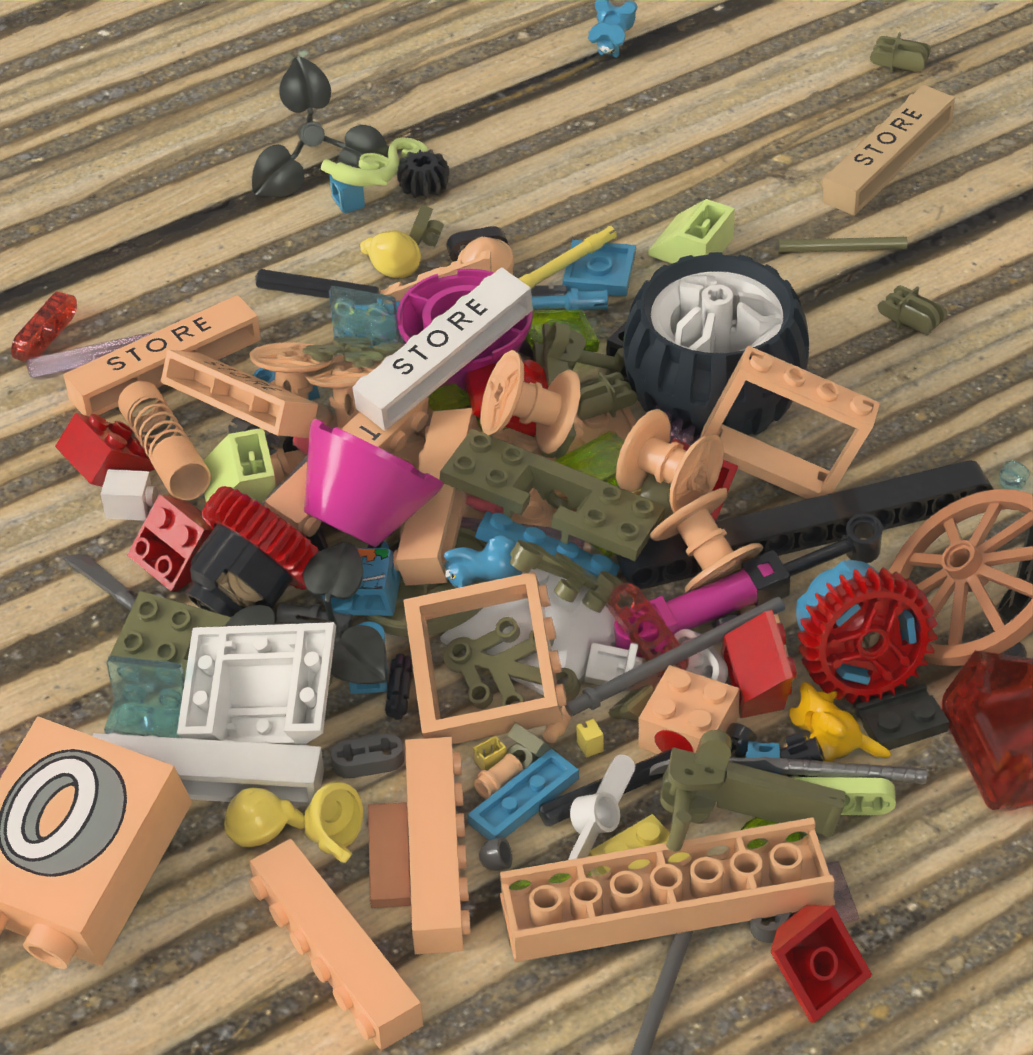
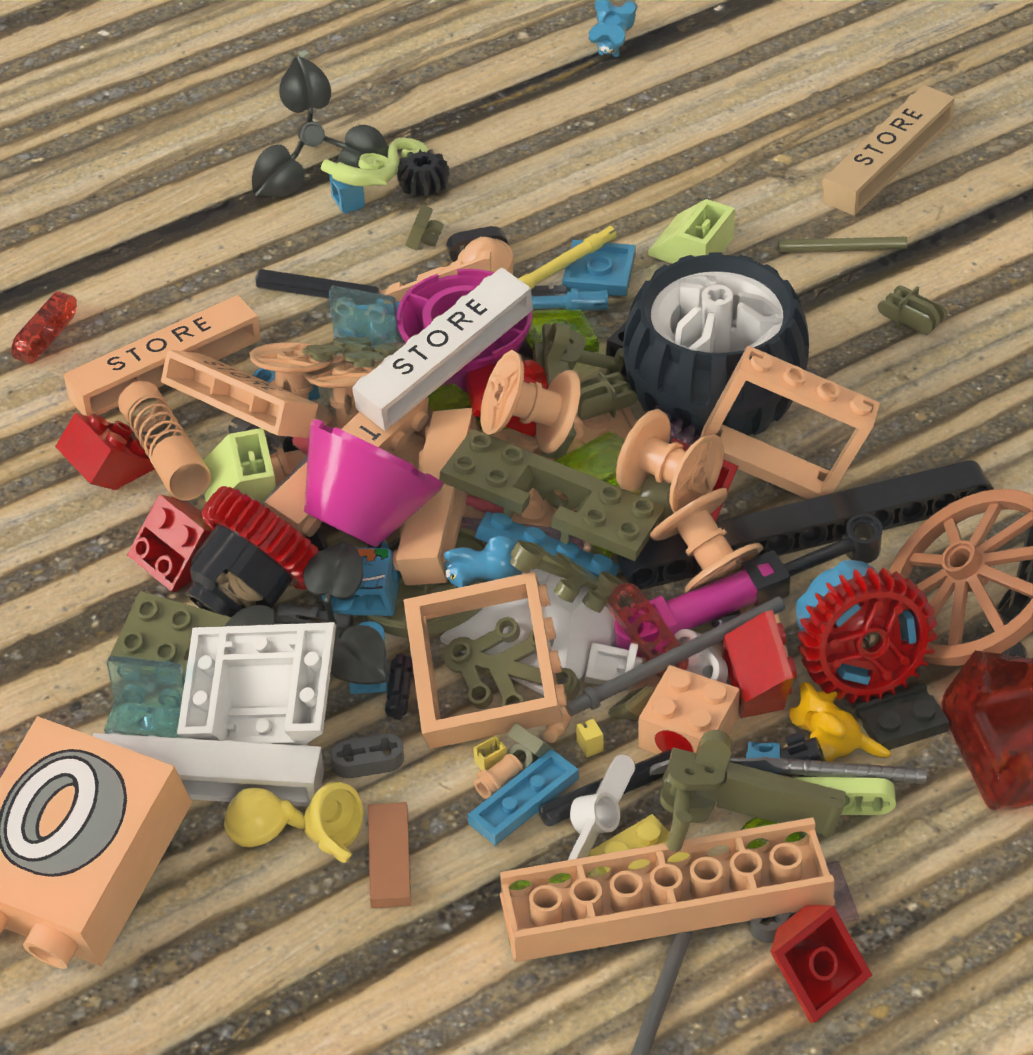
(75, 357): axle -> none
(102, 578): dark grey piece -> none
(127, 495): white brick -> none
(336, 945): light nougat brick -> none
(392, 253): light yellow hat -> none
(434, 846): light nougat brick -> none
(496, 854): dark grey hinge -> none
(740, 736): black hinge -> none
(900, 53): olive arm -> none
(1013, 475): clear light blue hinge -> none

